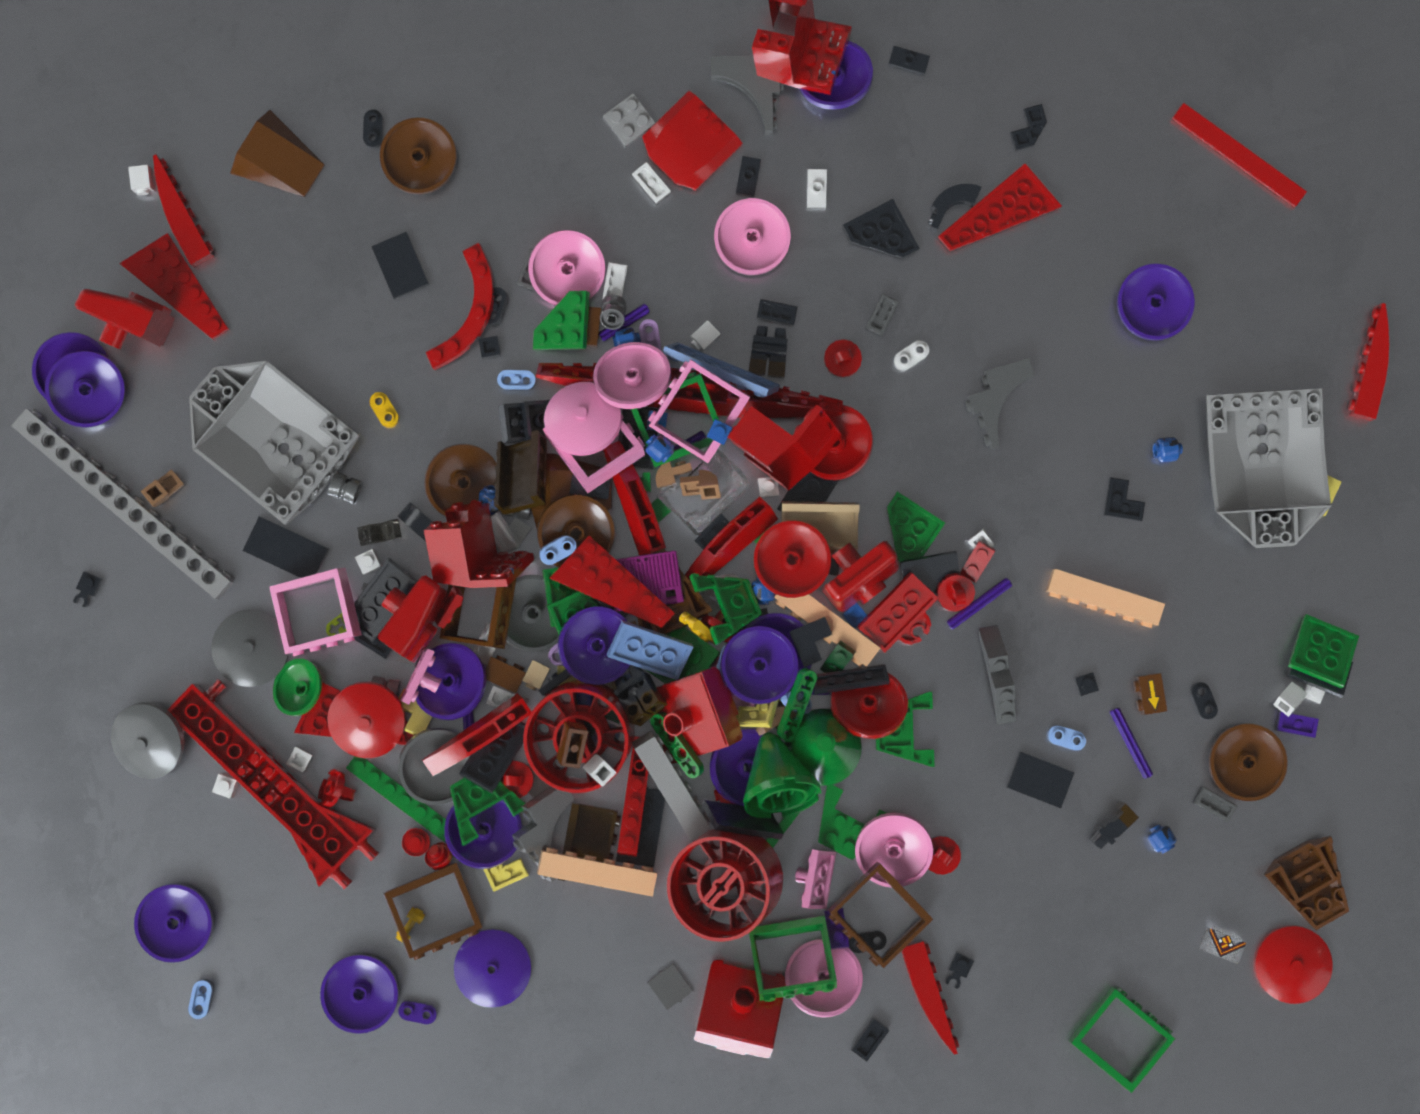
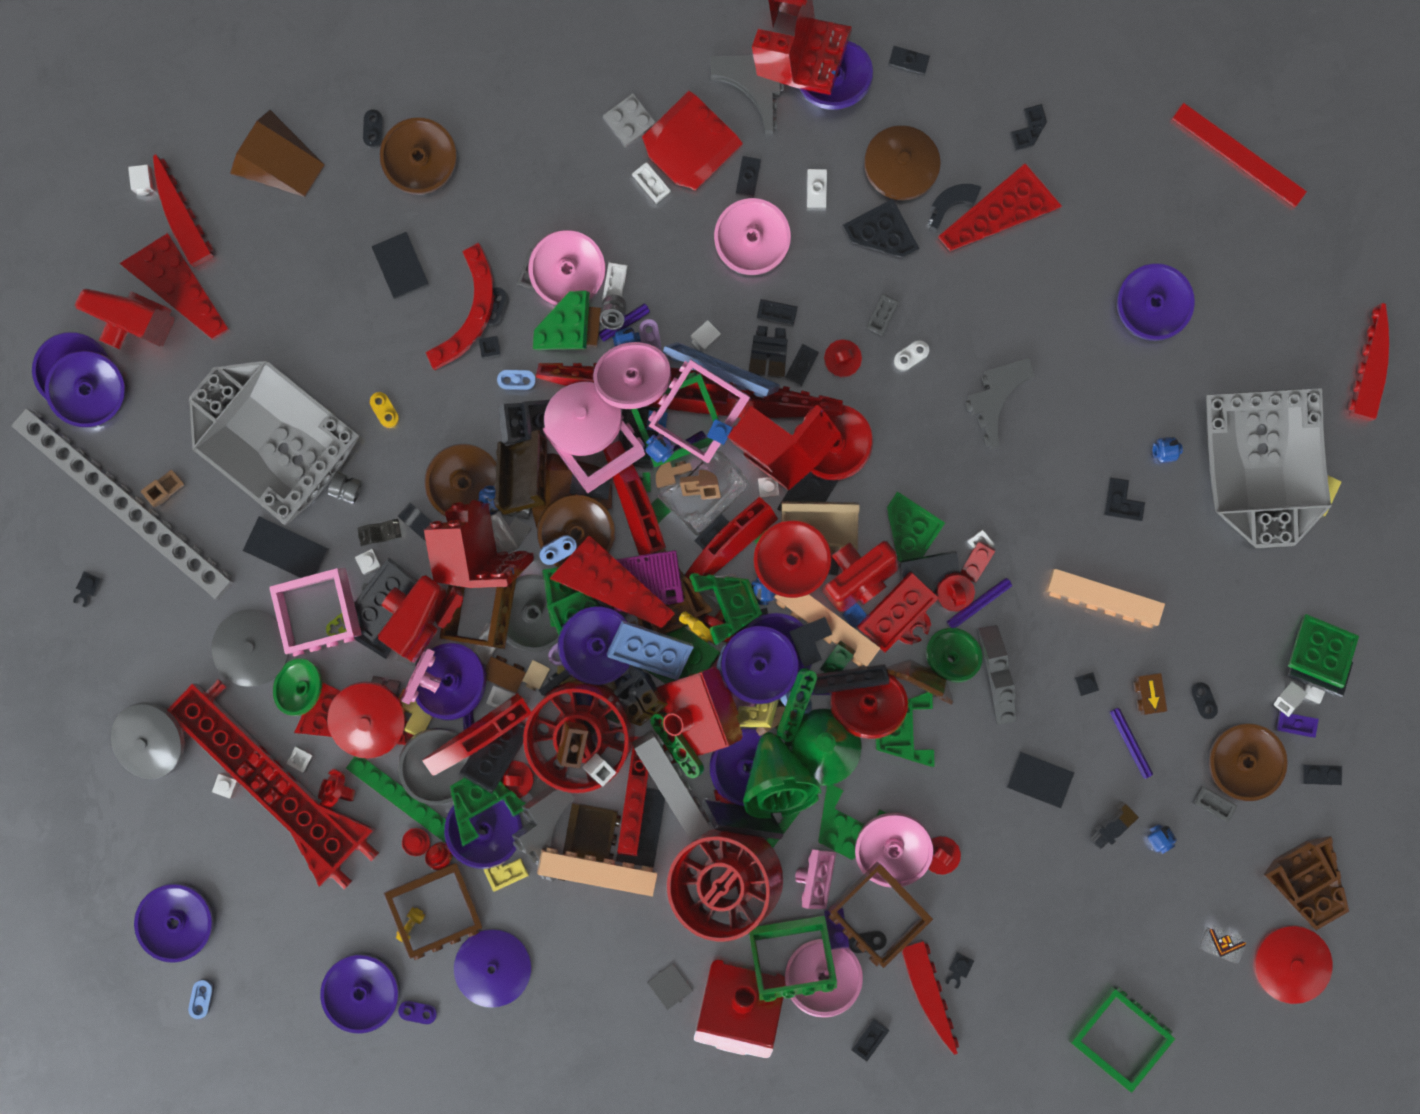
(801, 365): none -> black plate
(902, 162): none -> reddish brown dish
(923, 678): none -> reddish brown wedge
(958, 646): none -> green dish
(1067, 737): light blue plate -> none
(1321, 774): none -> black plate

